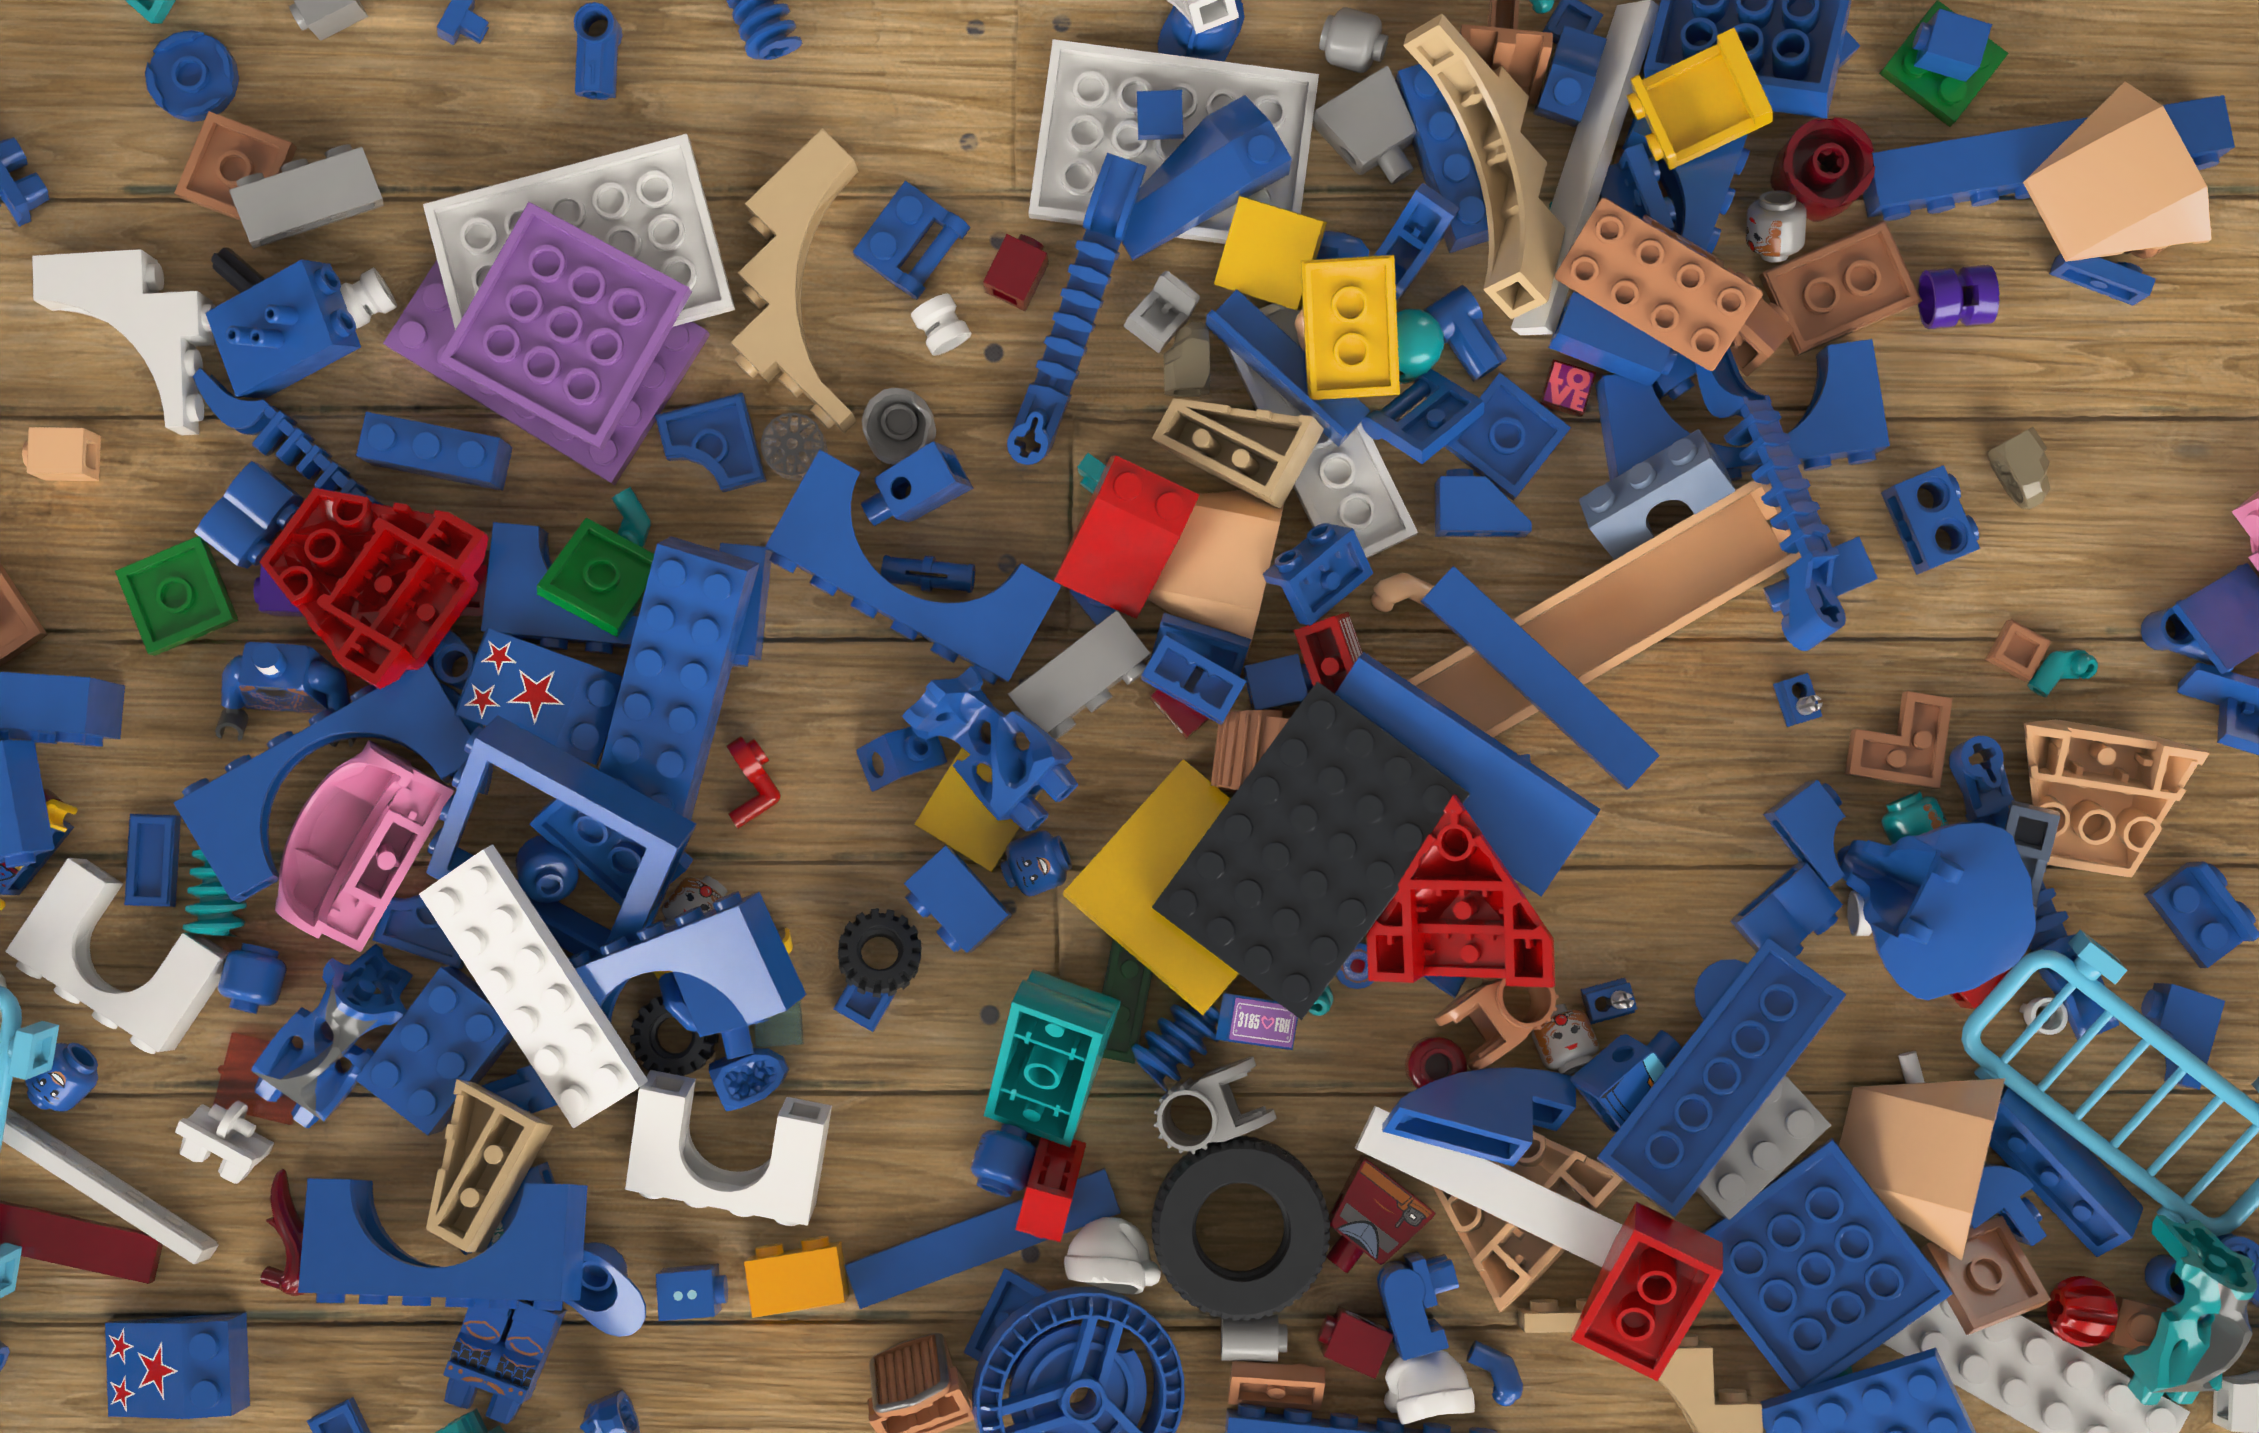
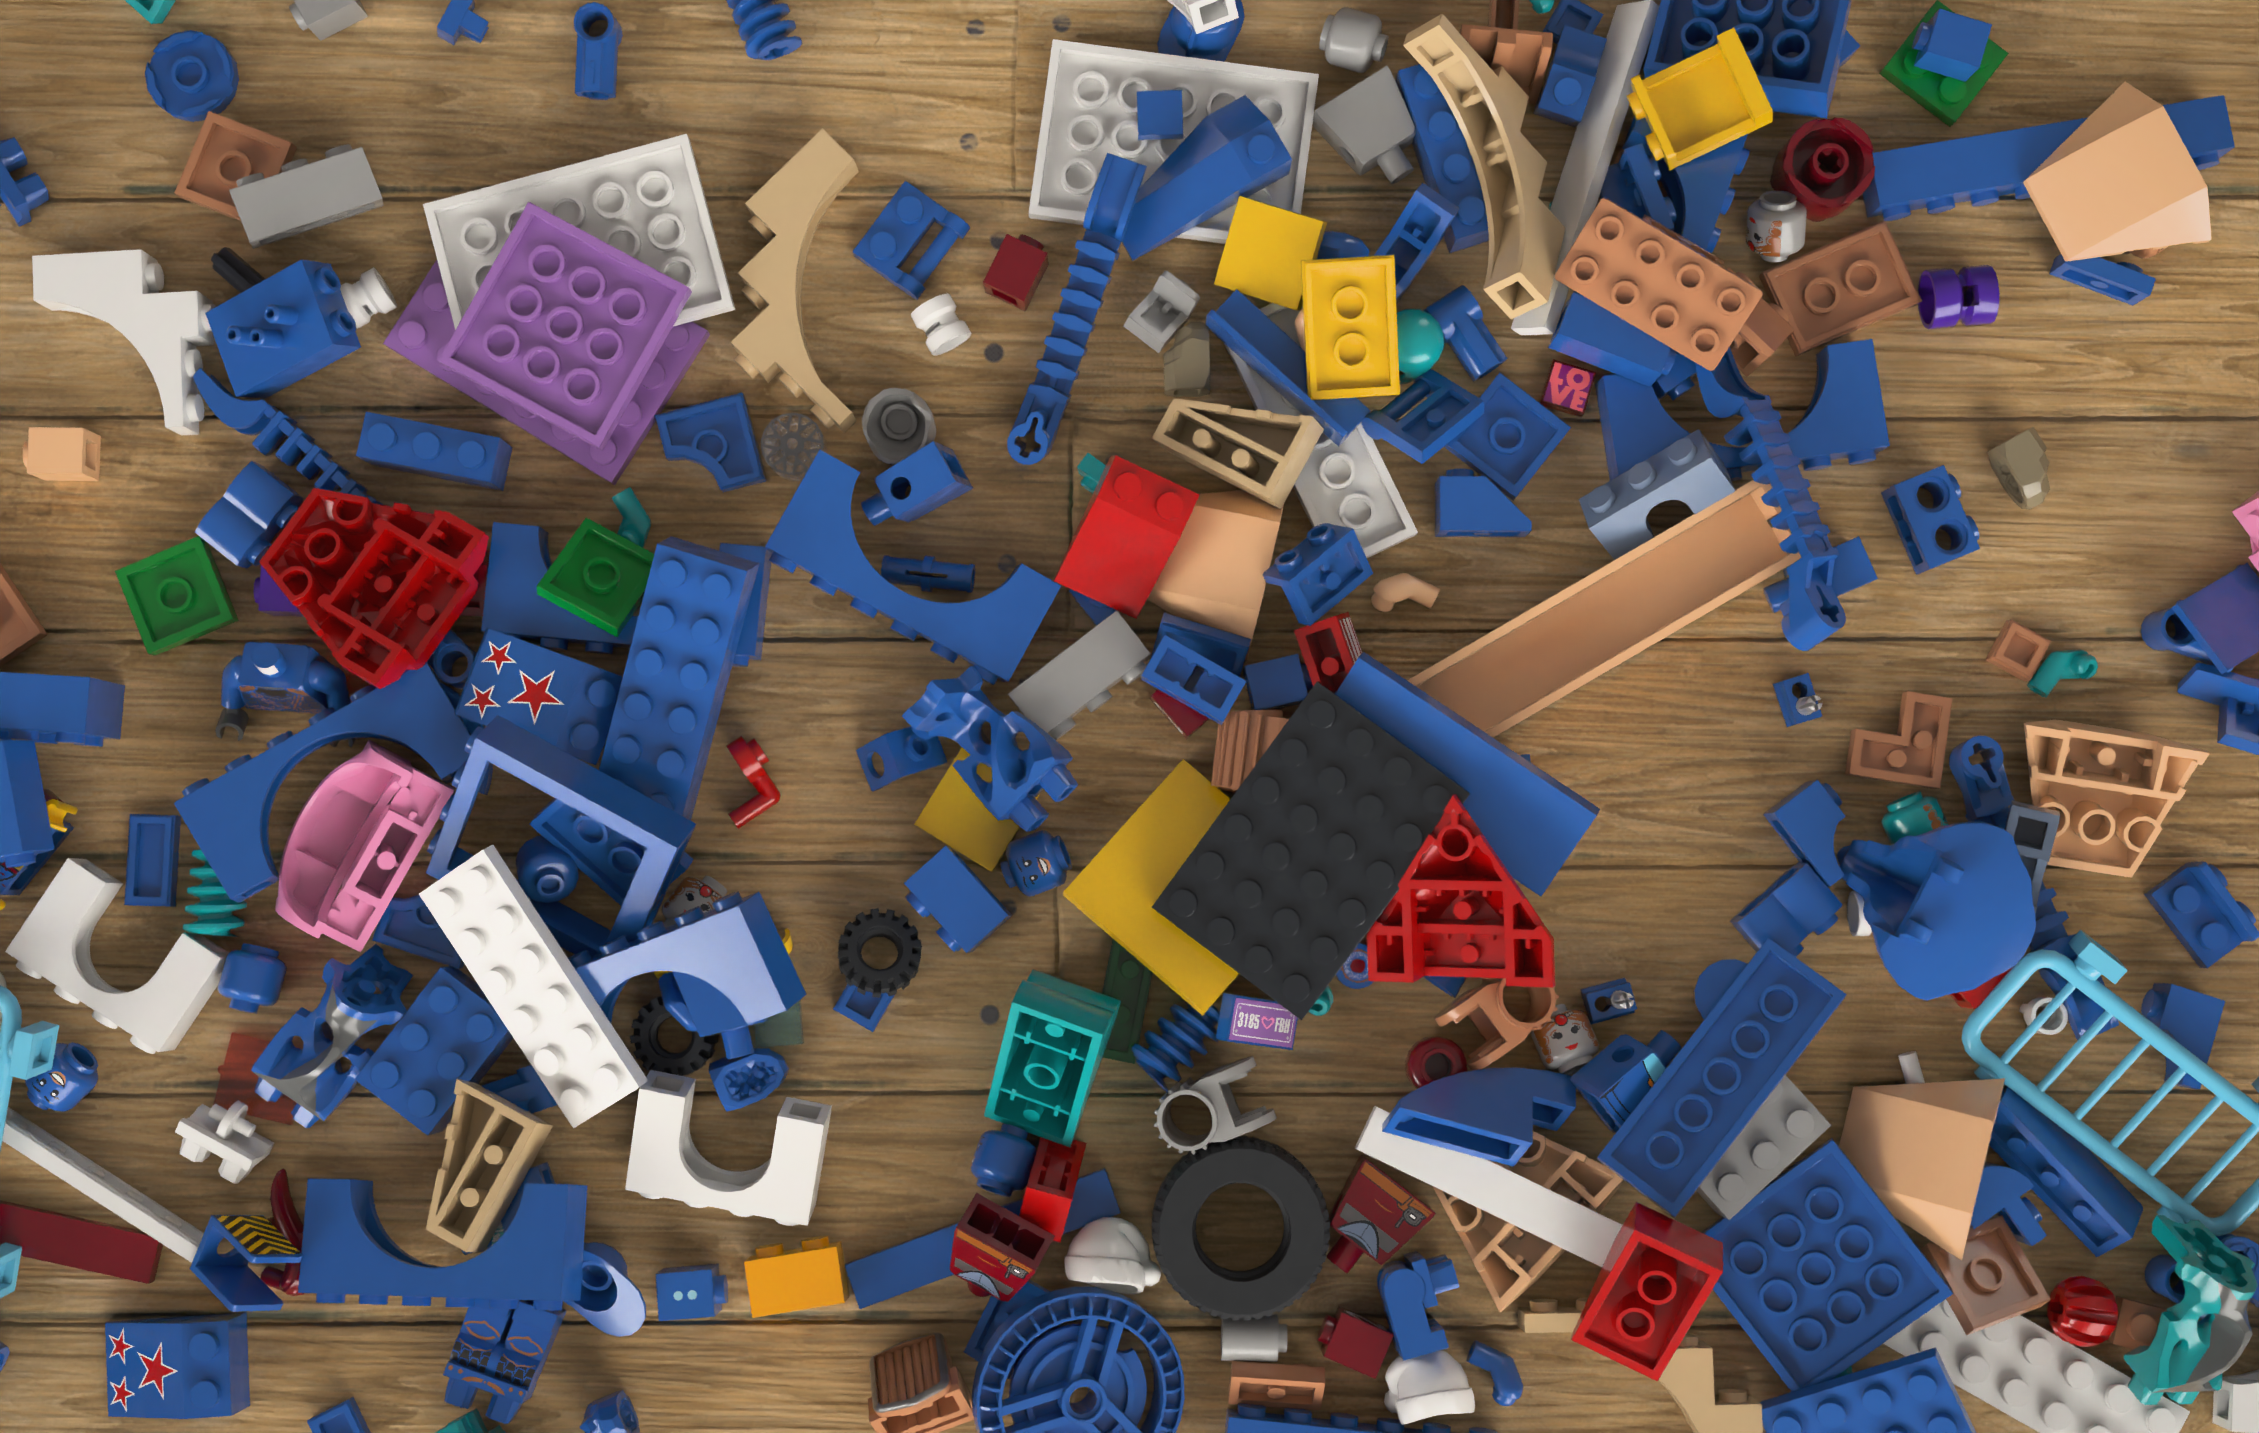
(229, 1273): none -> blue piece
(996, 1249): none -> dark red torso
(1540, 678): blue tile -> none

